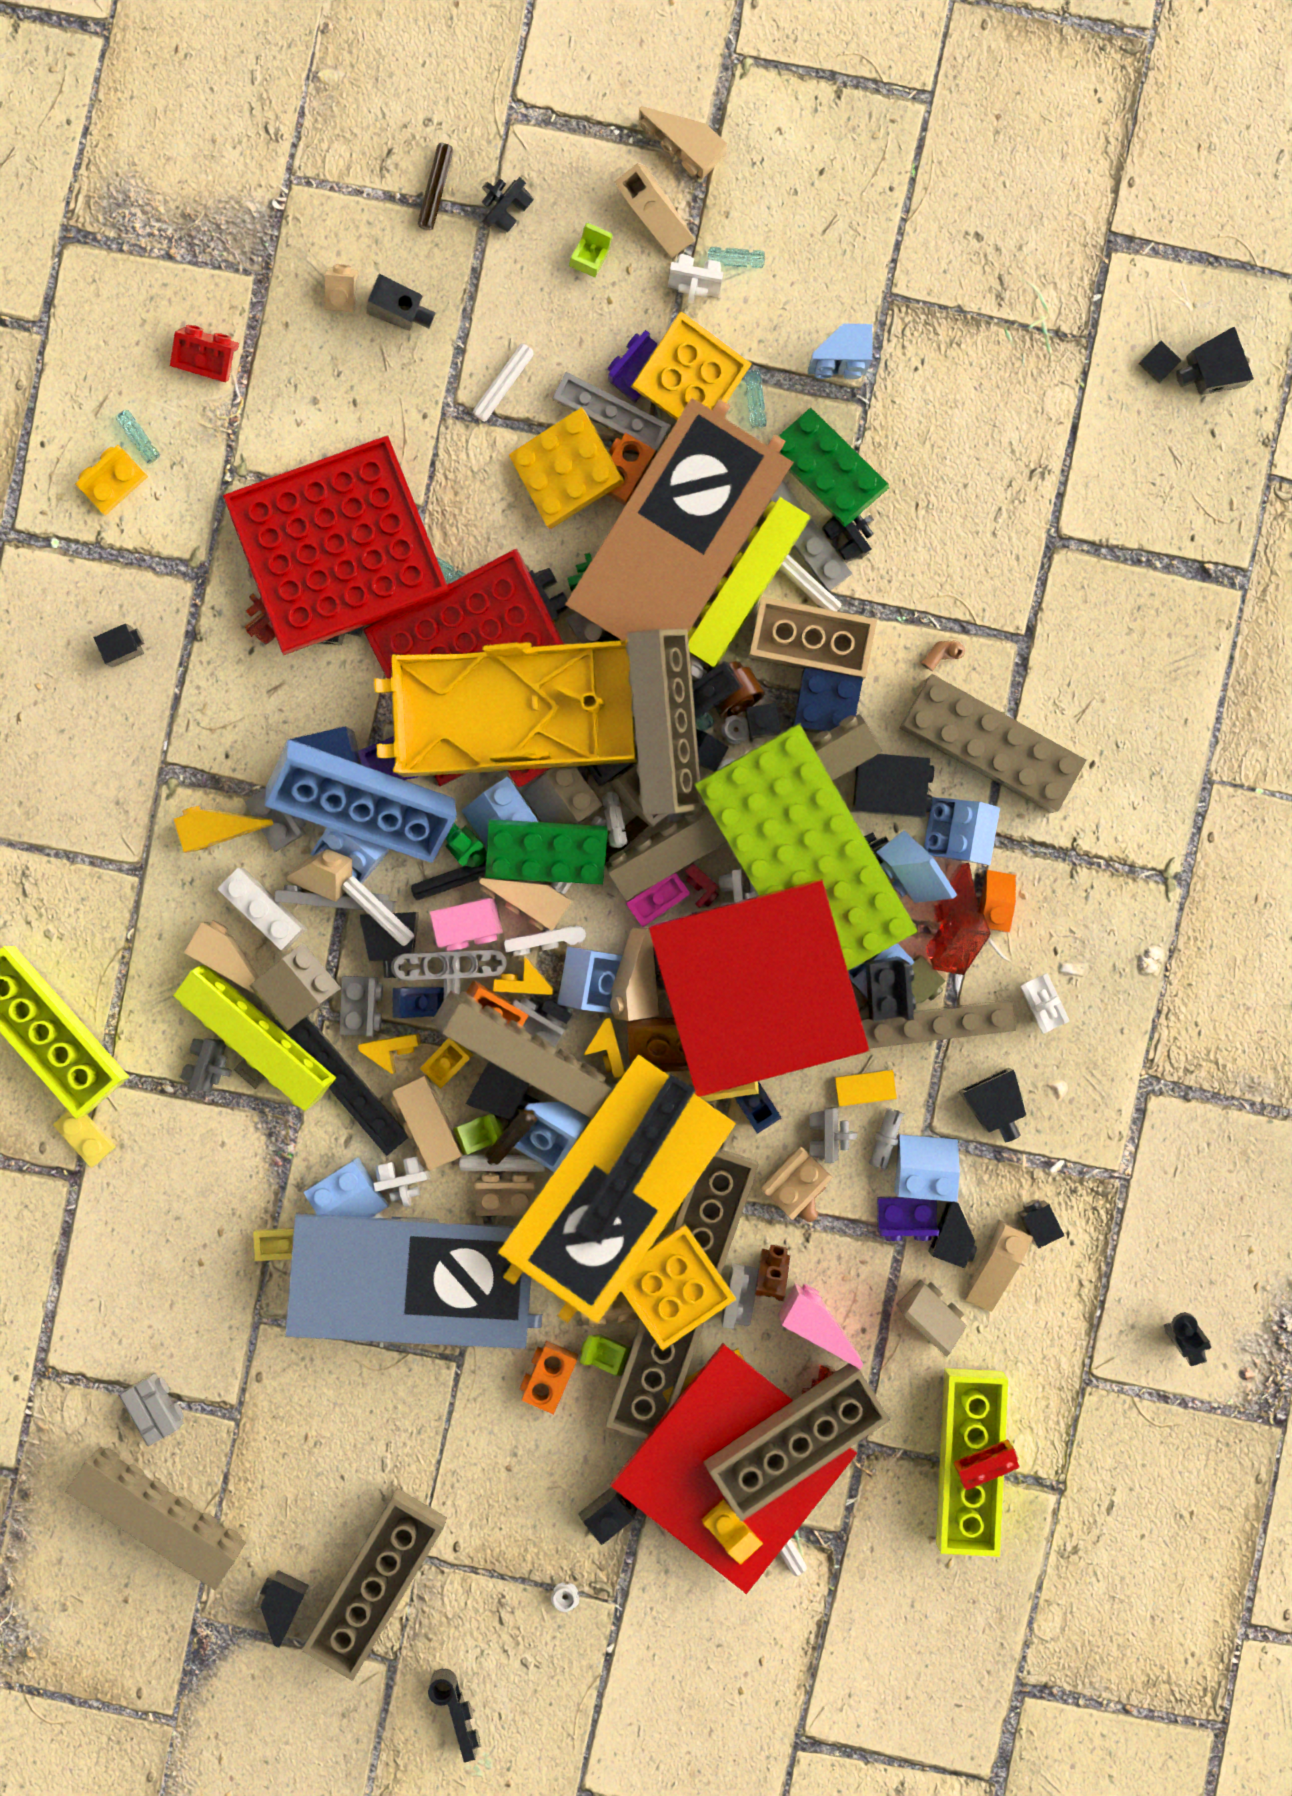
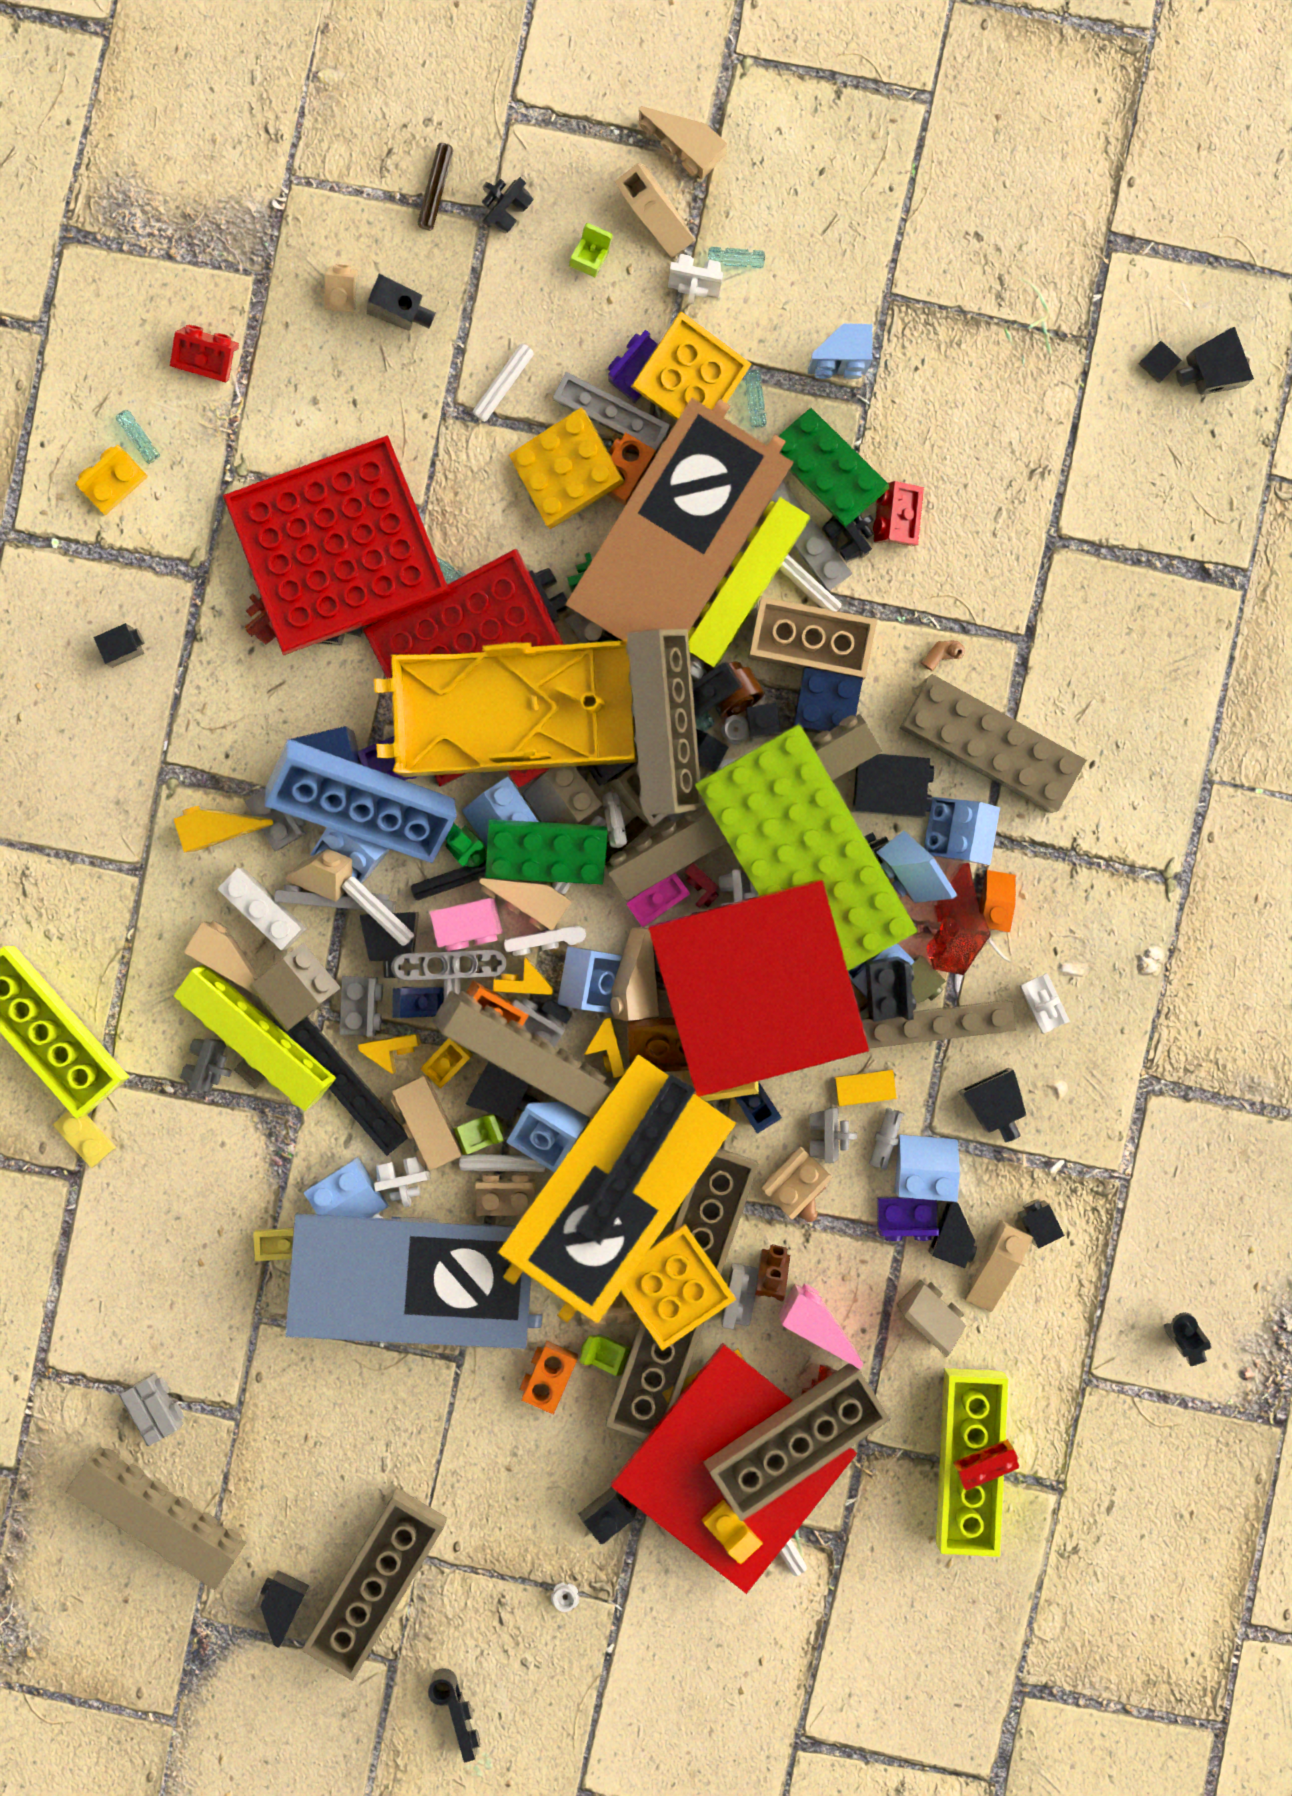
(511, 1136): dark brown axle -> none
(899, 514): none -> bracket

